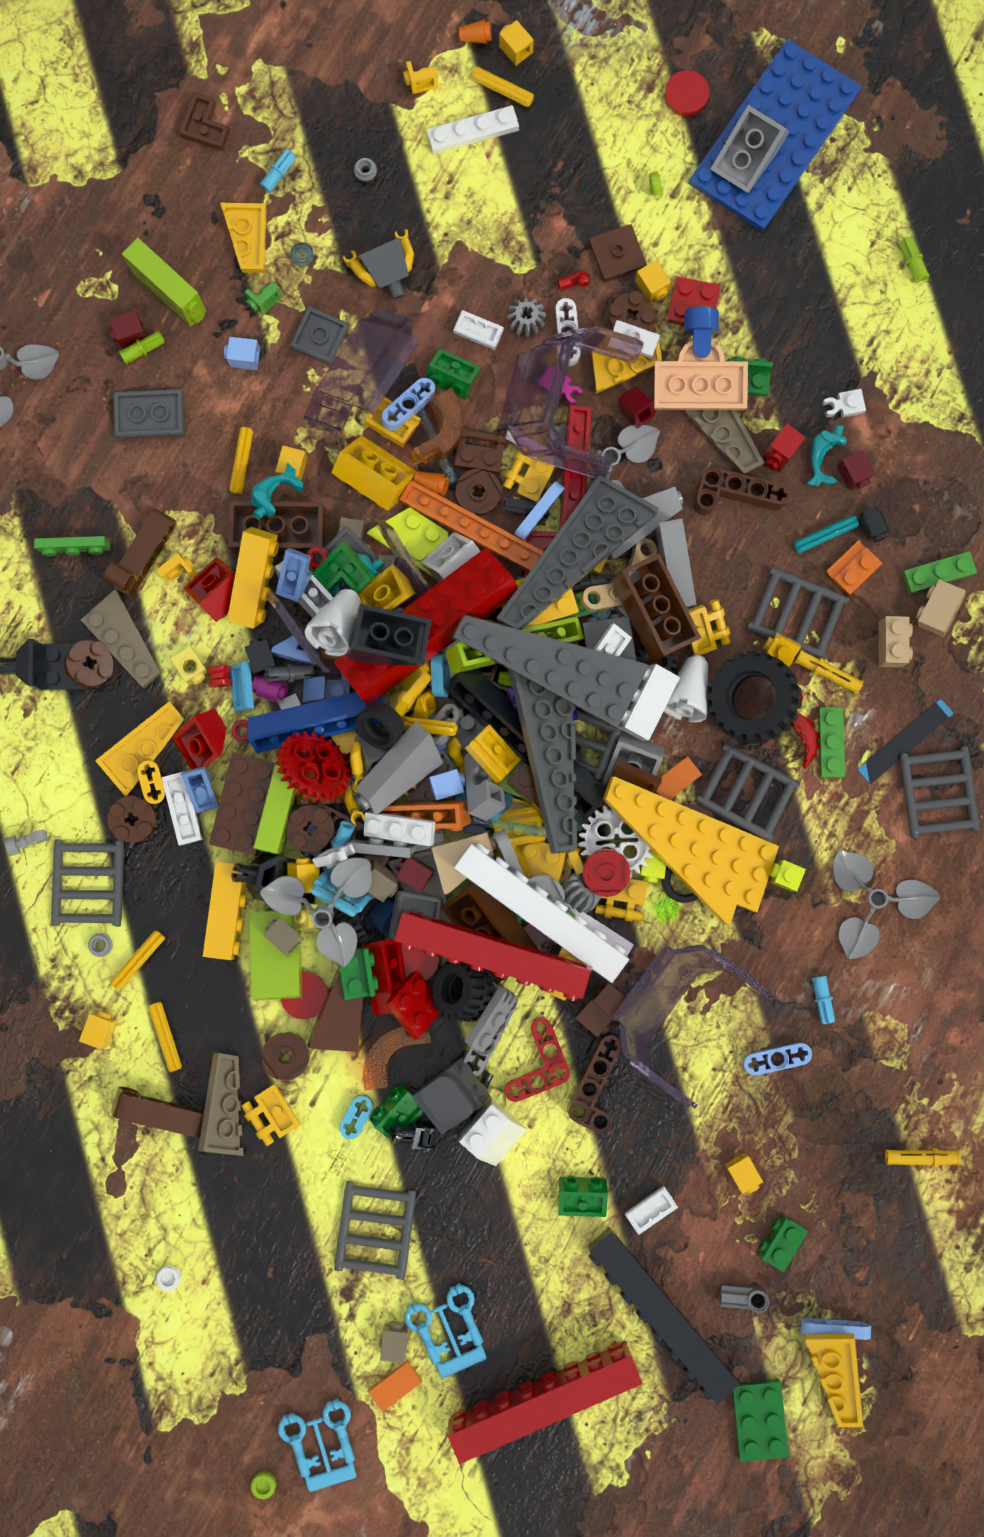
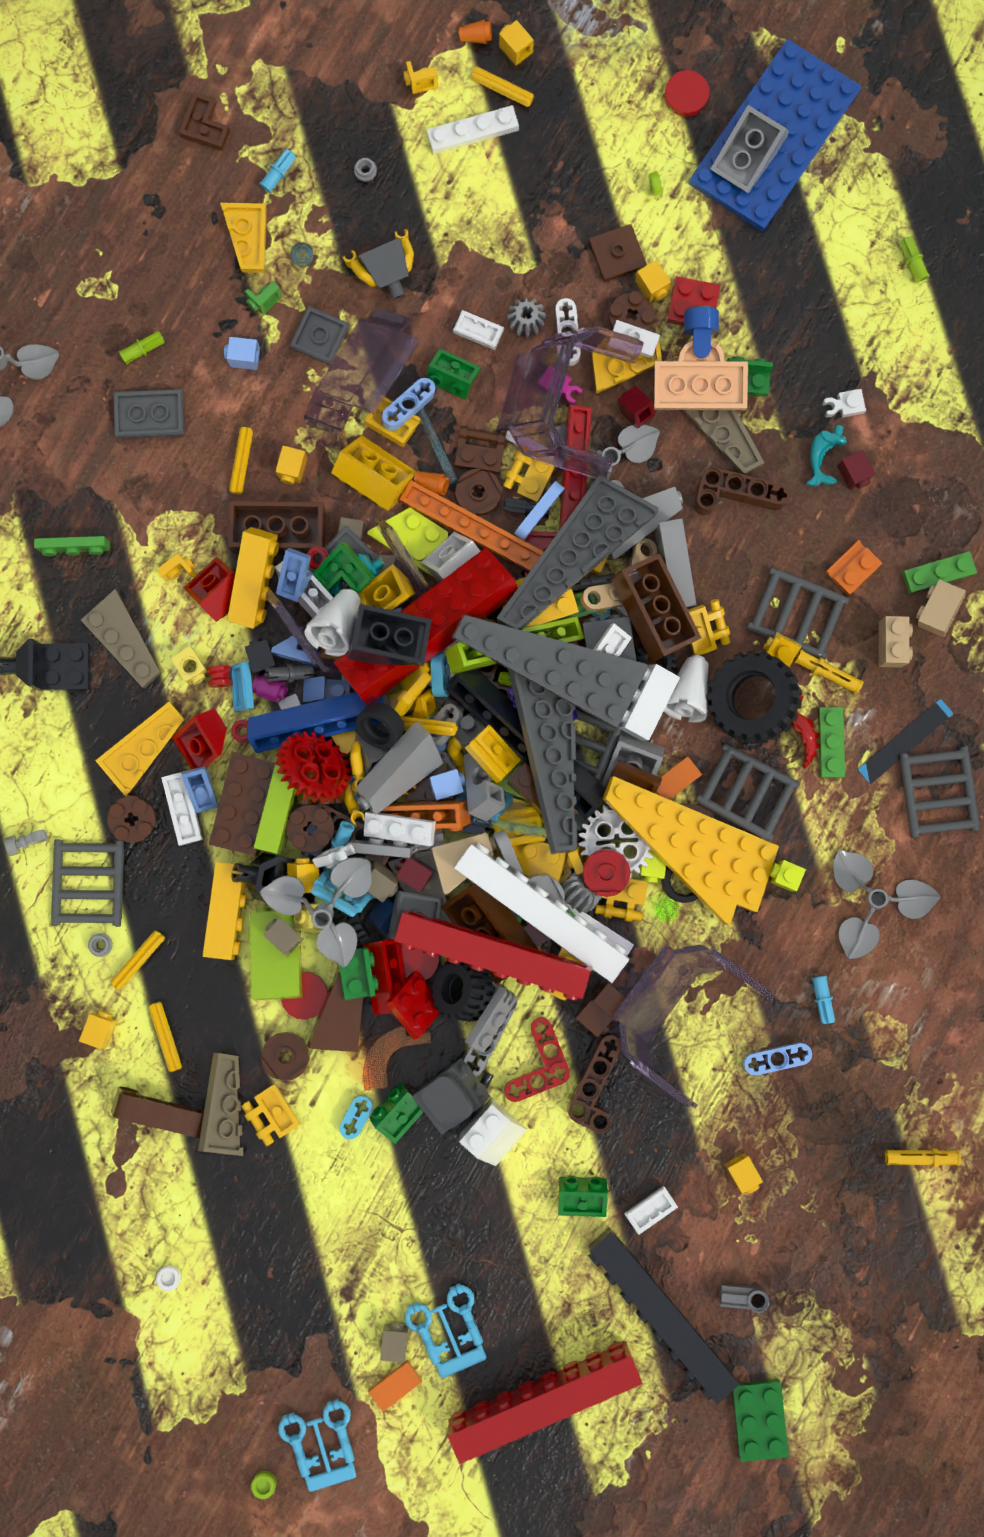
(83, 675): reddish brown plate -> none
(127, 329): dark red brick -> none
(141, 553): reddish brown beam -> none
(145, 783): yellow beam -> none
(164, 282): lime brick -> none
(262, 491): teal animal -> none
(405, 1221): dark grey bar -> none
(418, 1136): black connector -> none
(450, 419): clear orange arch -> none
(579, 278): red arm -> none
(782, 1242): green bracket -> none
(783, 448): red brick -> none
(826, 534): teal axle -> none
(829, 1326): light blue beam -> none
(838, 1372): yellow wing -> none
(874, 524): black brick -> none

